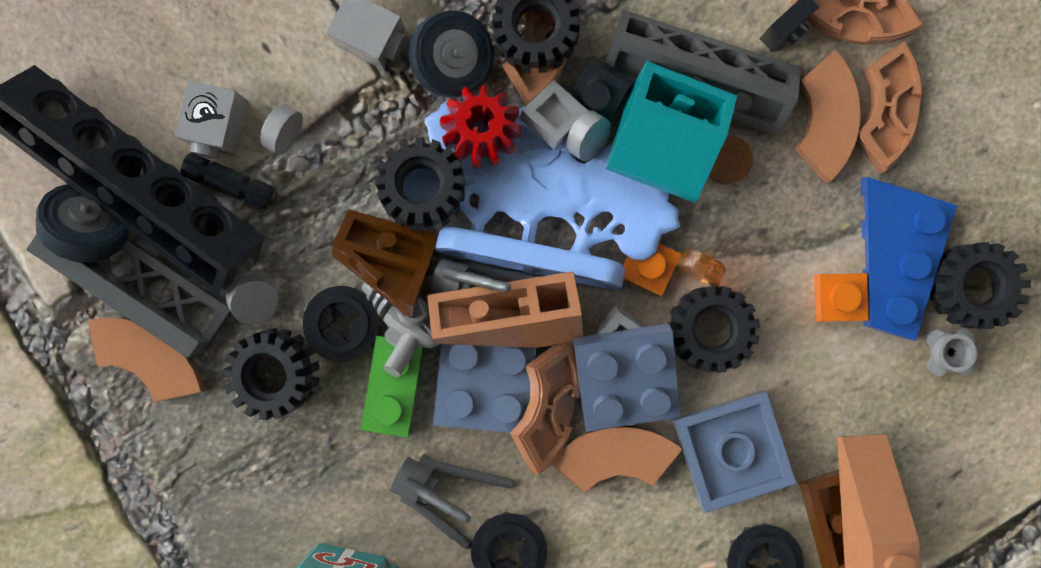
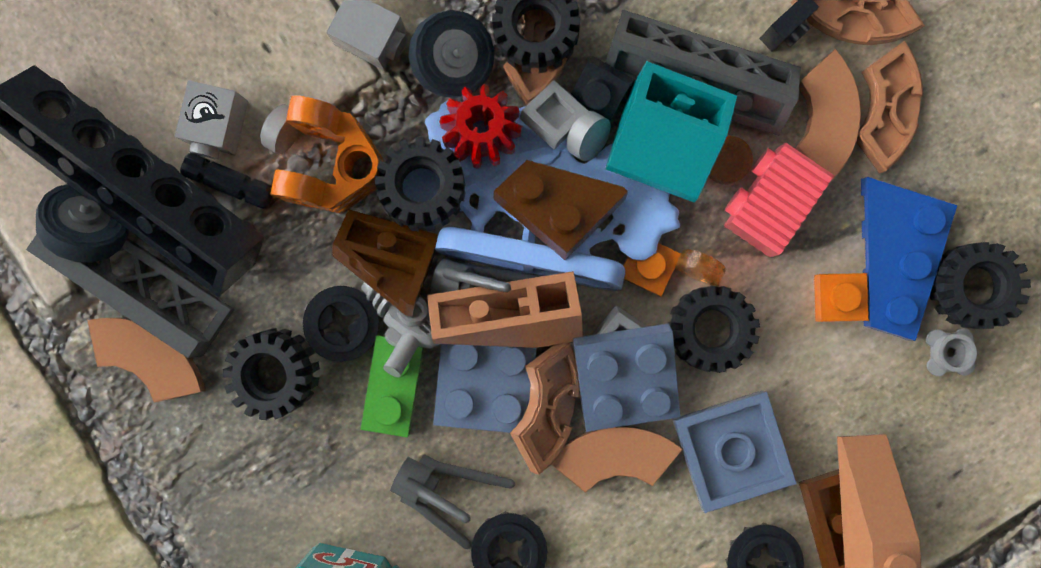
(252, 299): light grey tile -> none
(328, 123): none -> orange piece
(558, 204): none -> reddish brown wing
(777, 199): none -> coral brick

